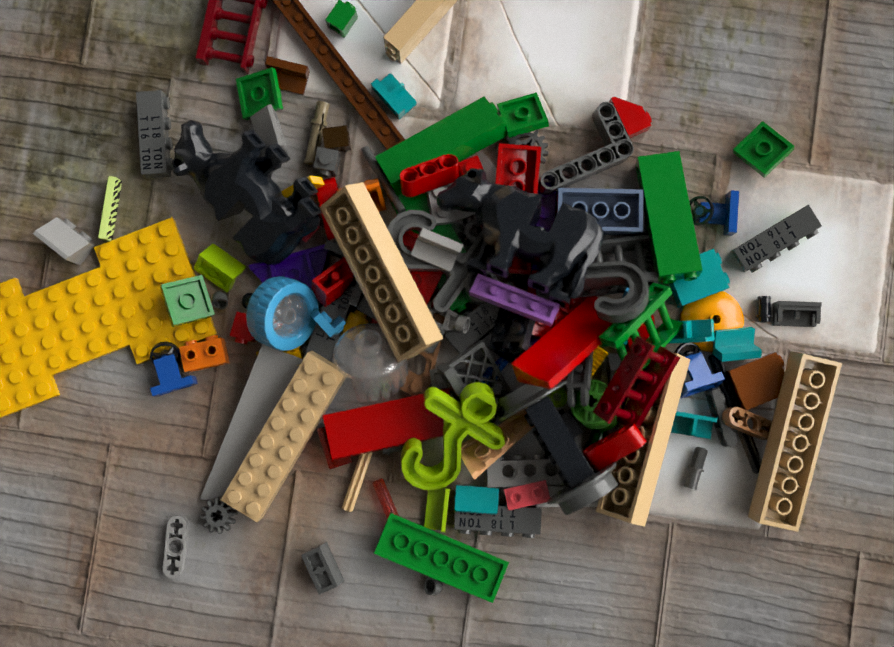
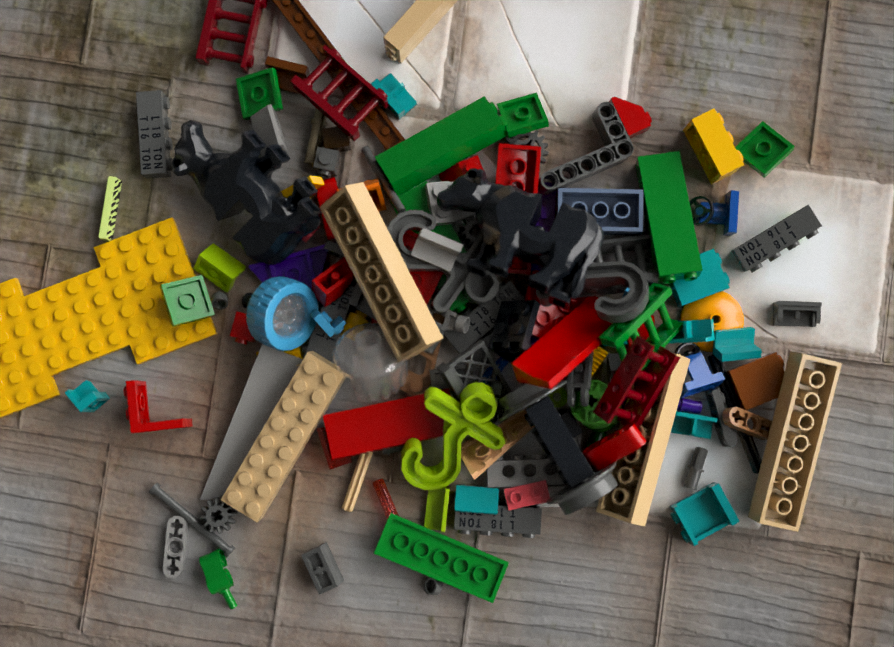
(65, 240): light grey slope -> none
(87, 397): none -> teal panel
(138, 411): none -> red bracket
(168, 371): blue piece -> none
(192, 520): none -> dark grey bar
(204, 354): orange brick -> none
(216, 577): none -> green beam
(335, 113): none -> dark red fence
(342, 18): green brick -> none
(429, 175): red beam -> none
(514, 300): medium lavender plate -> none
(689, 406): none -> dark purple pin
(703, 513): none -> teal panel
(713, 146): none -> yellow brick
(764, 309): black pin -> none

